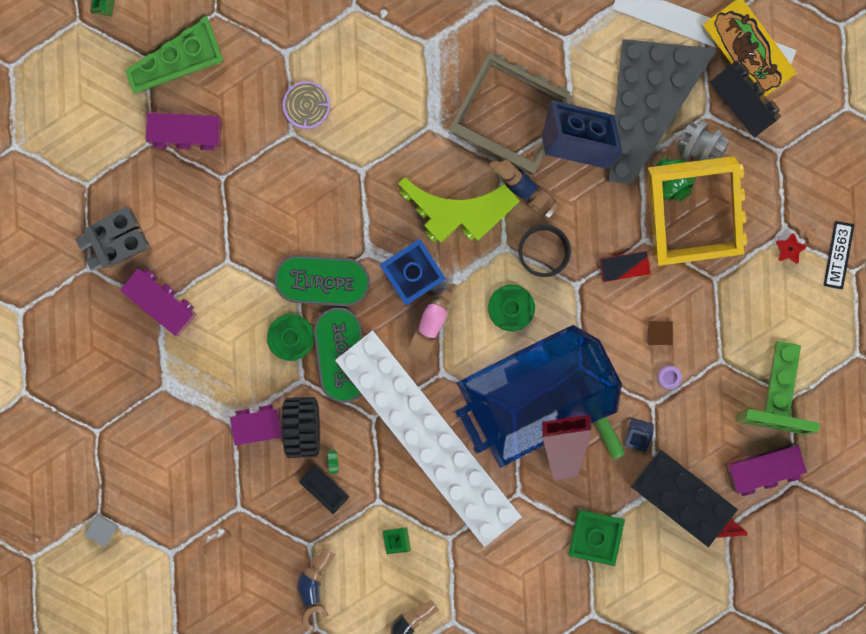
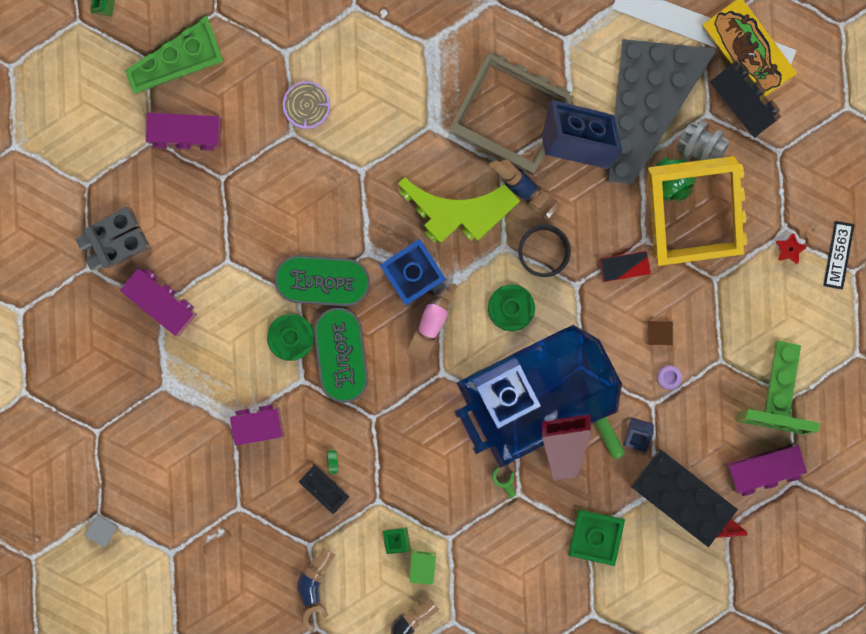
(301, 427): black tyre -> none
(422, 567): none -> bright green panel
(428, 438): white plate -> none
(506, 393): none -> brick
(508, 487): none -> bright green piece

